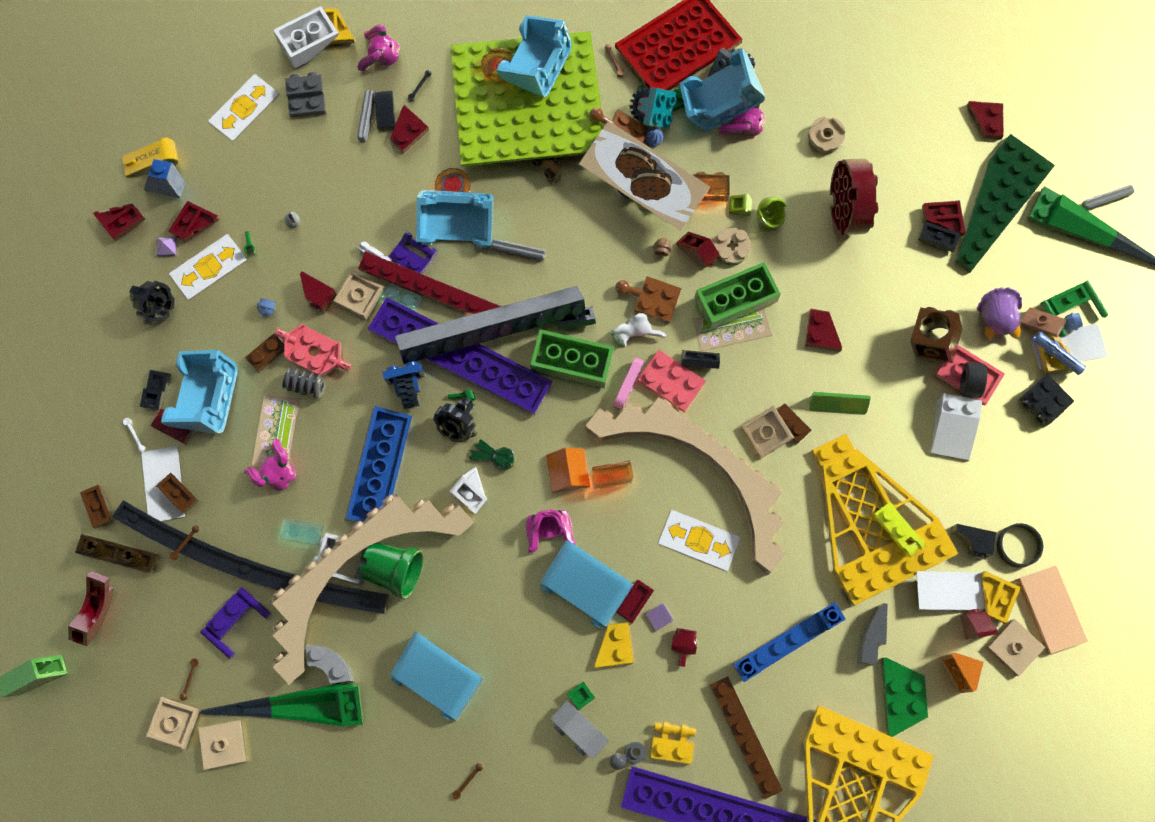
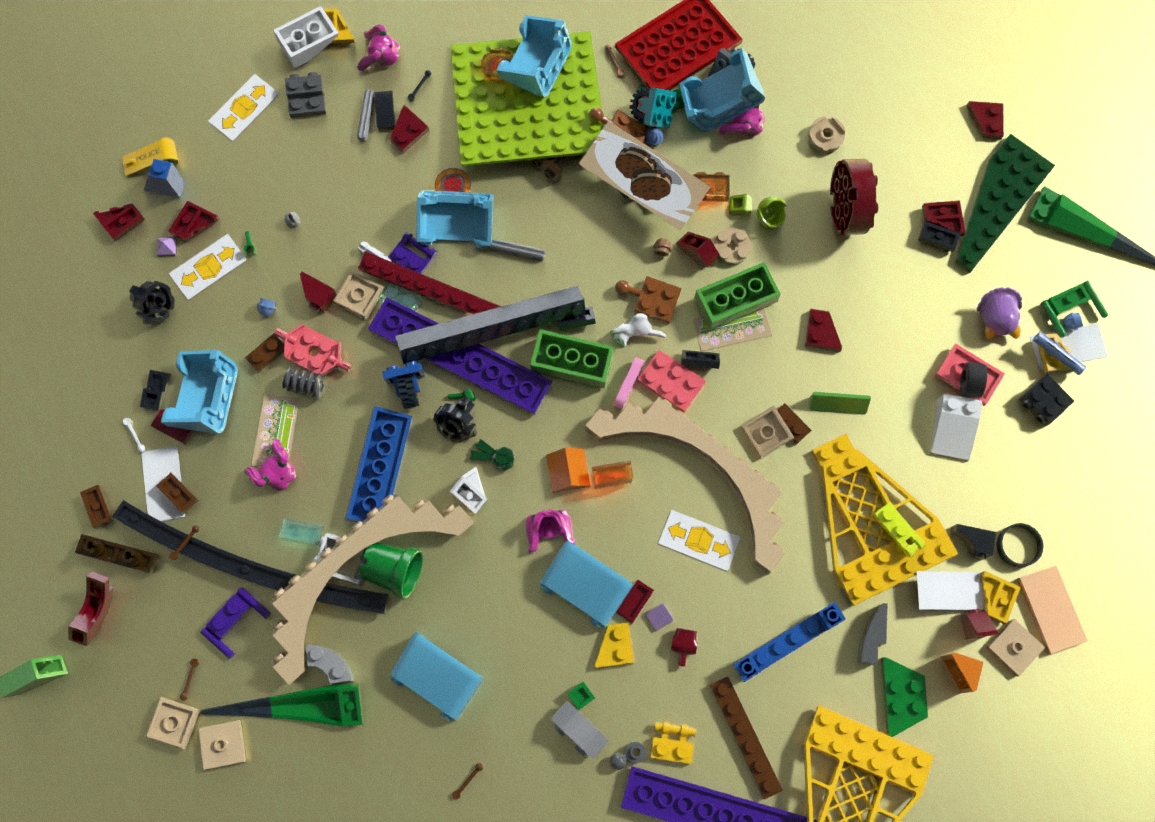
(939, 349): reddish brown brick -> none
(1043, 322): nougat plate -> none
(1108, 197): light grey axle -> none

